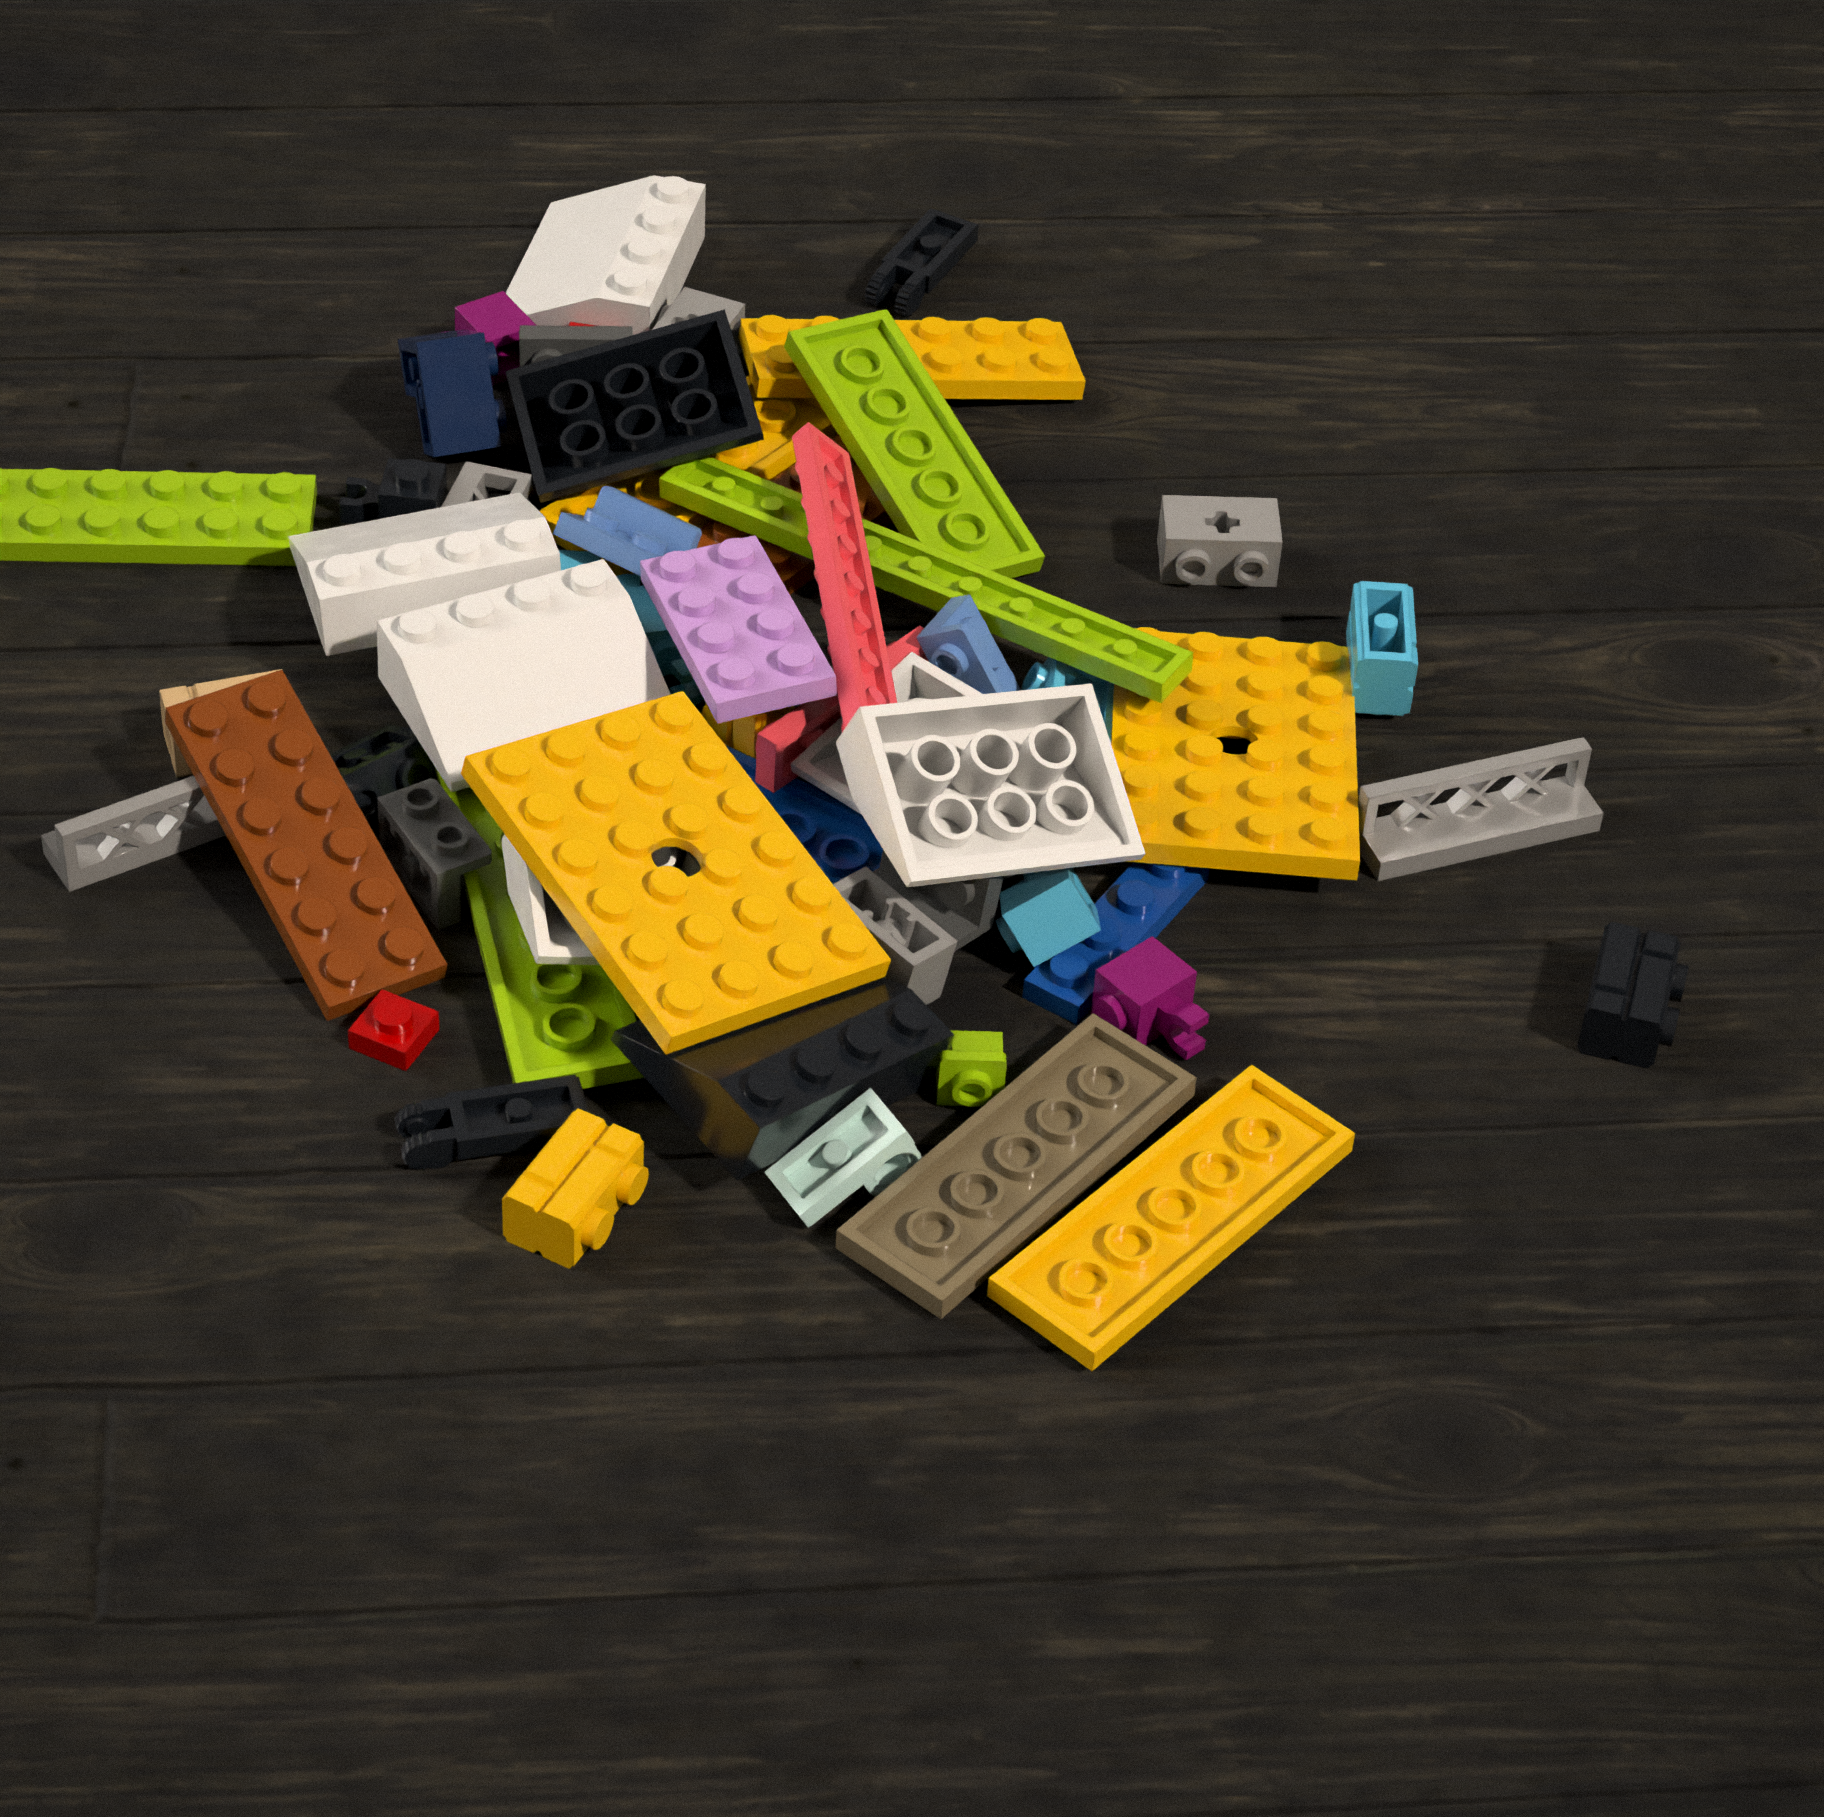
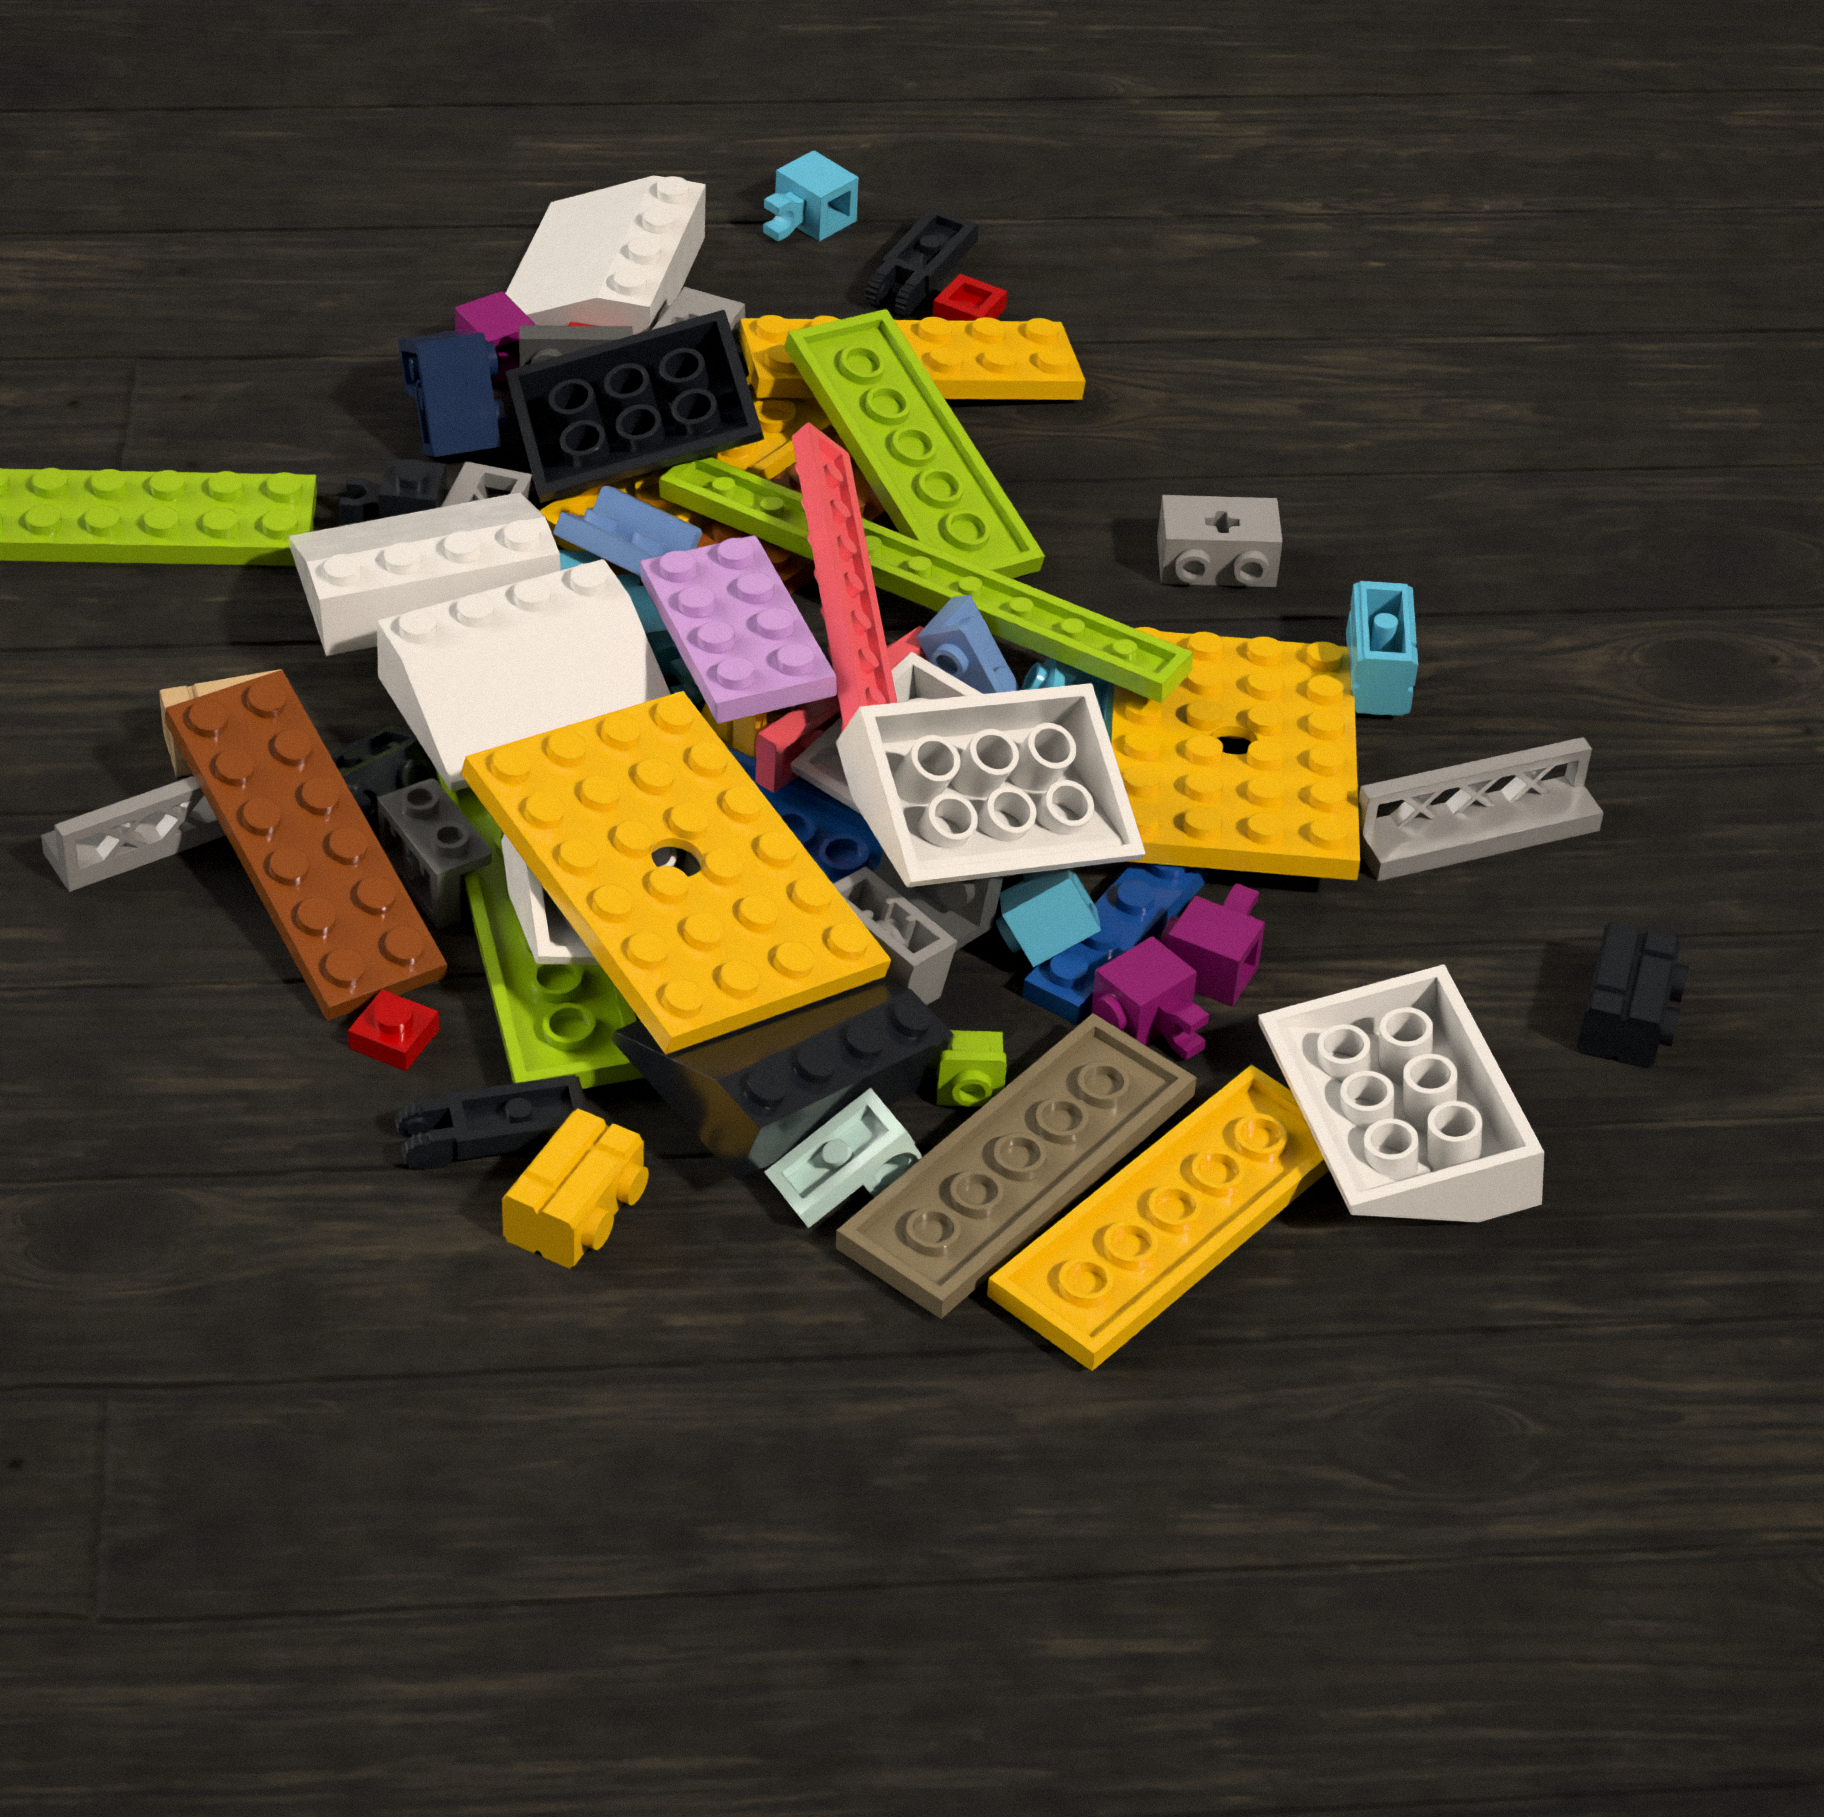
(812, 197): none -> medium azure brick
(969, 300): none -> red plate
(1218, 943): none -> magenta brick
(1408, 1101): none -> white slope

